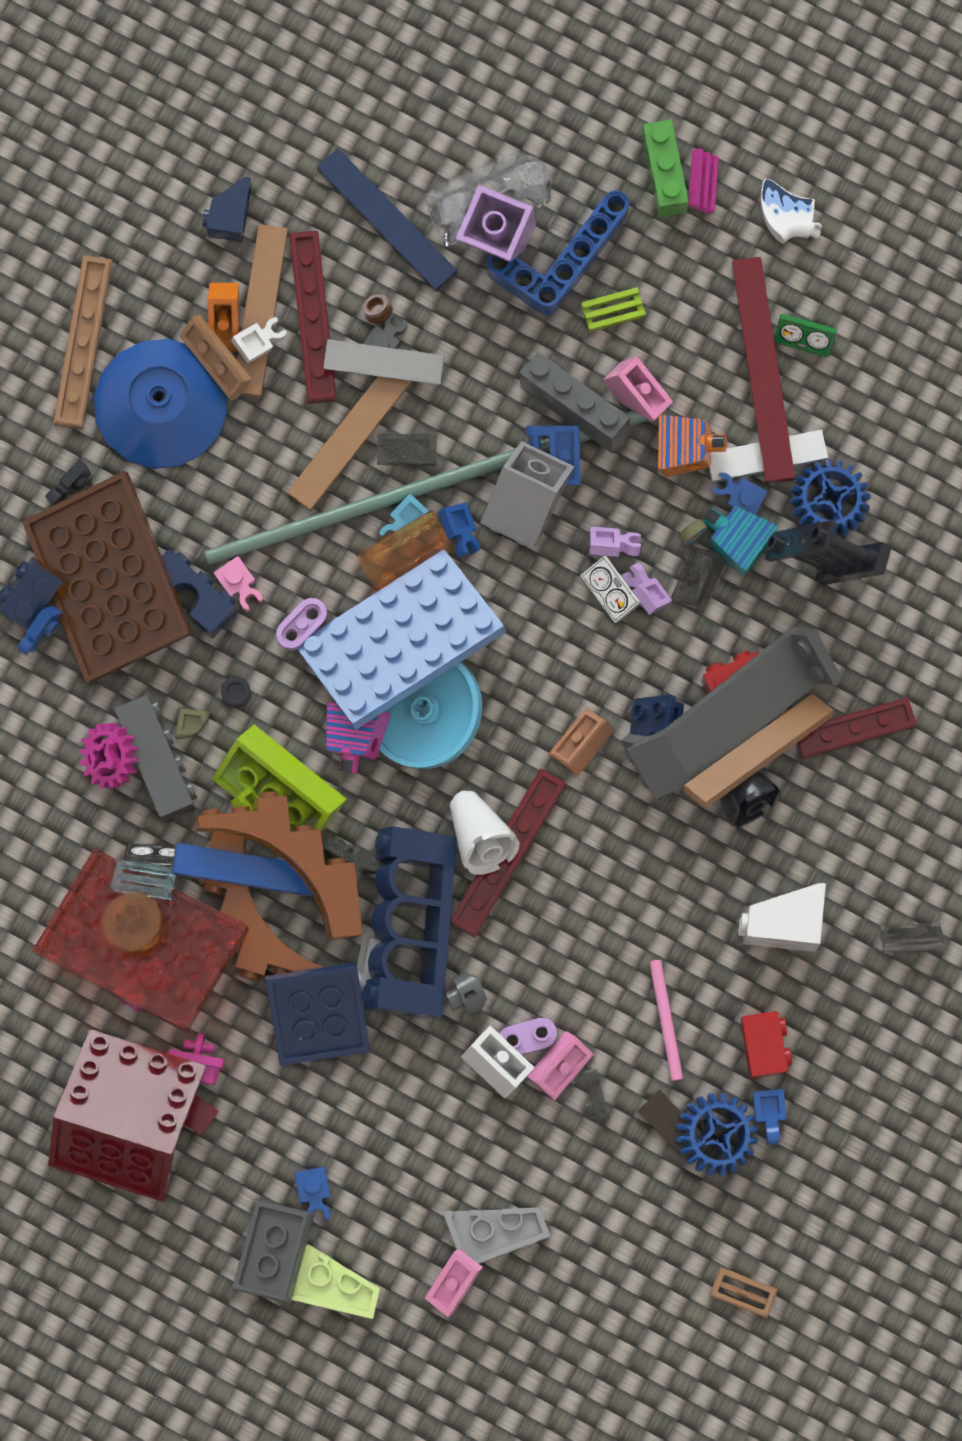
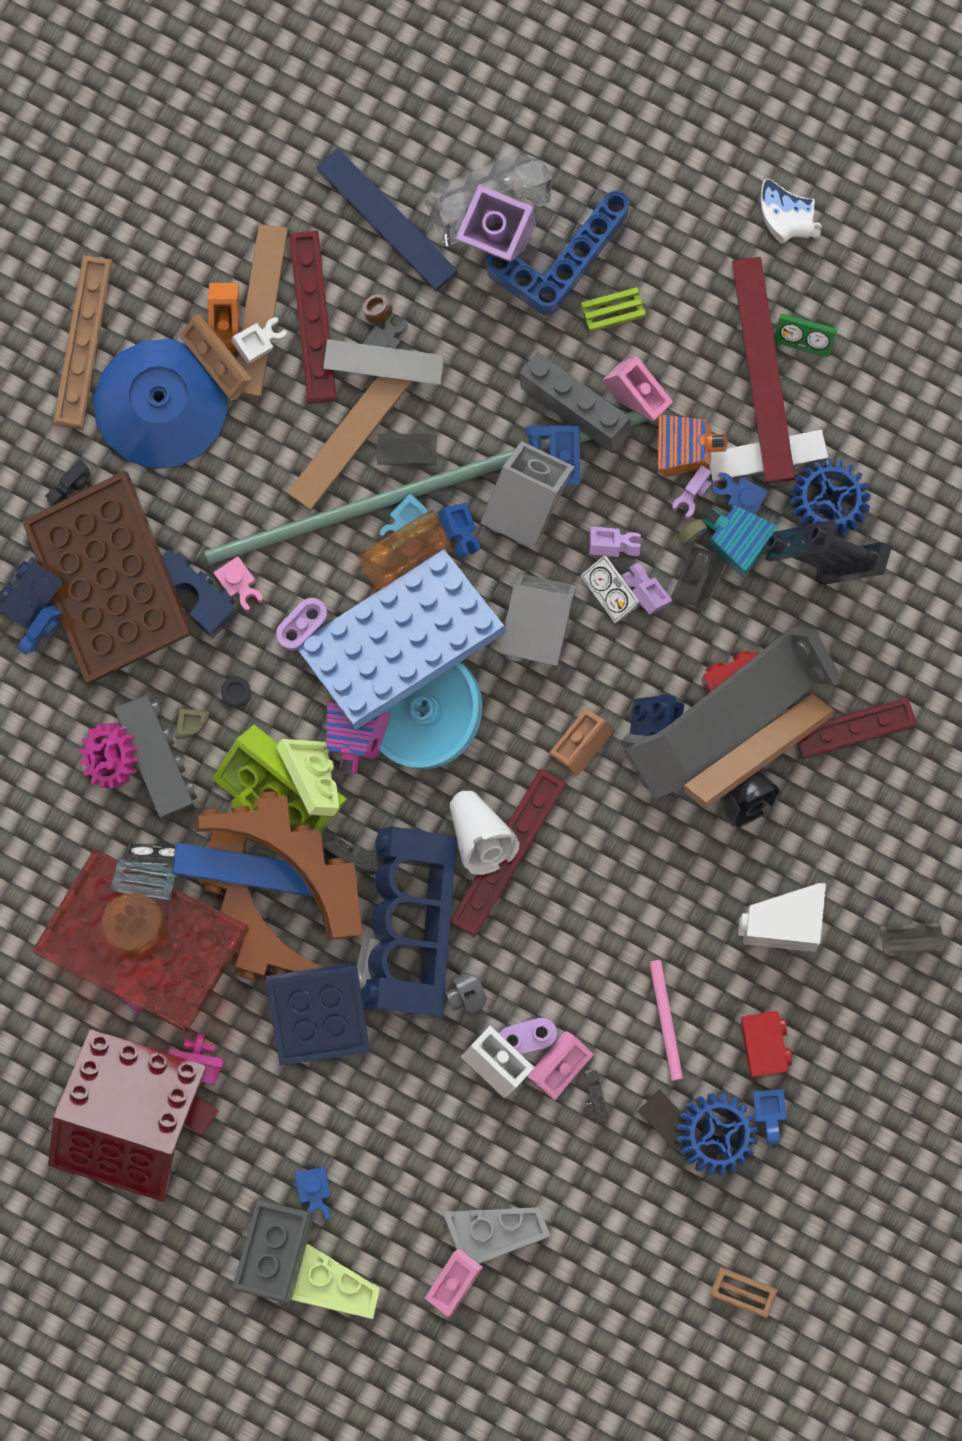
(229, 212): dark blue slope -> none
(311, 774): none -> yellowish green wing
(537, 620): none -> light grey slope
(664, 168): bright green brick -> none
(697, 486): none -> lavender plate
(703, 181): dark pink tile -> none

